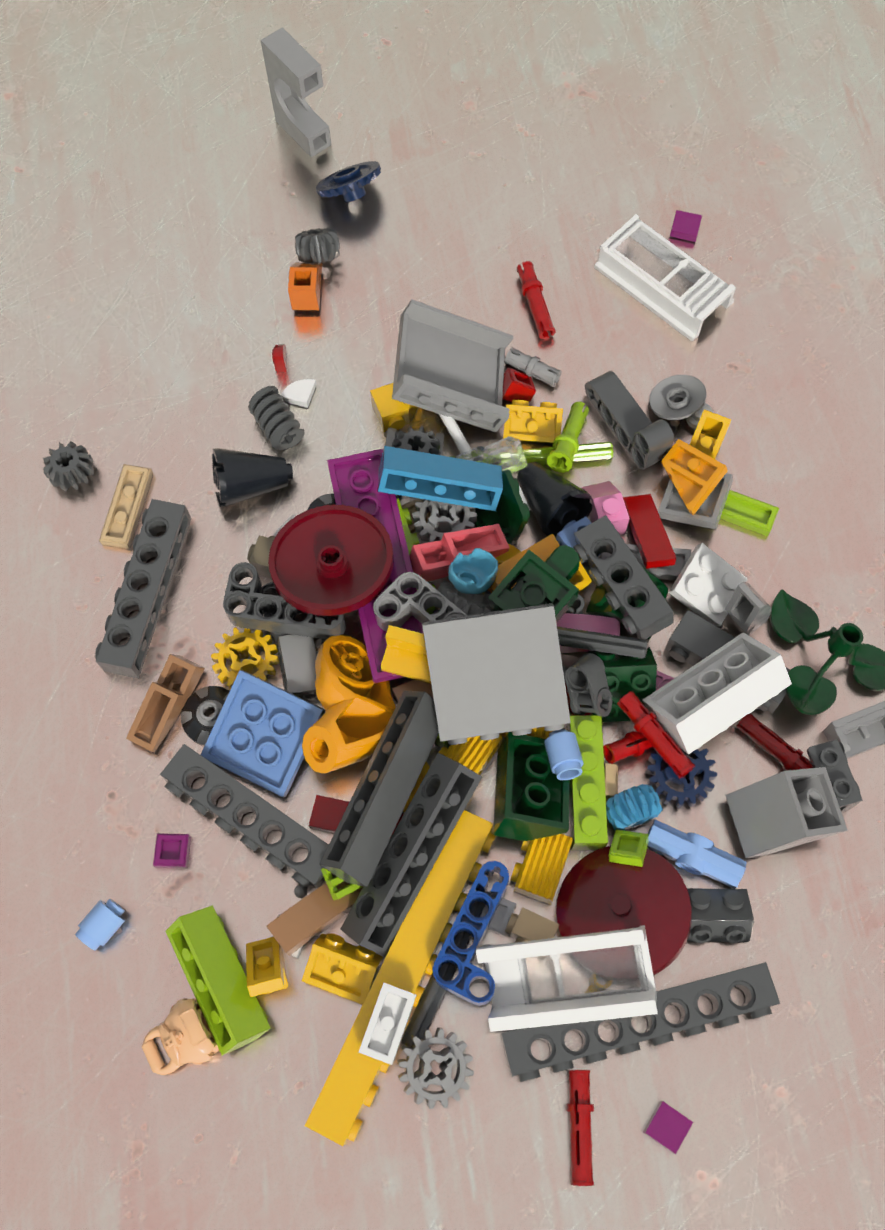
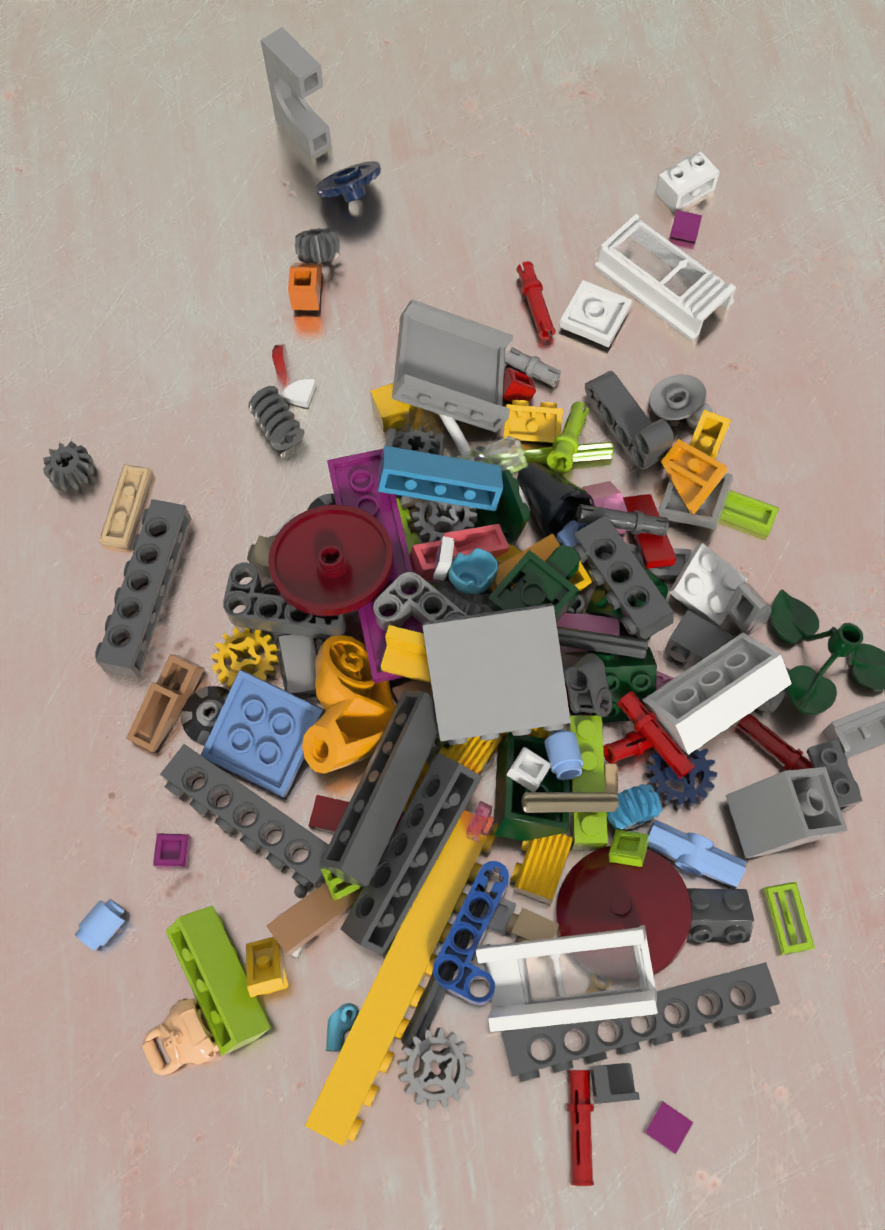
(247, 475): black cone -> none
(339, 1024): none -> medium azure arm
(341, 967): yellow bracket -> none
(387, 1023): white plate -> none
(443, 558): none -> white tile
(481, 822): none -> clear pink plate
(529, 769): none -> white tile
(569, 802): none -> dark tan axle
(595, 313): none -> white plate
(613, 1083): none -> dark grey panel
(633, 522): none -> dark grey pin
(687, 181): none -> white brick
(794, 947): none -> lime tile

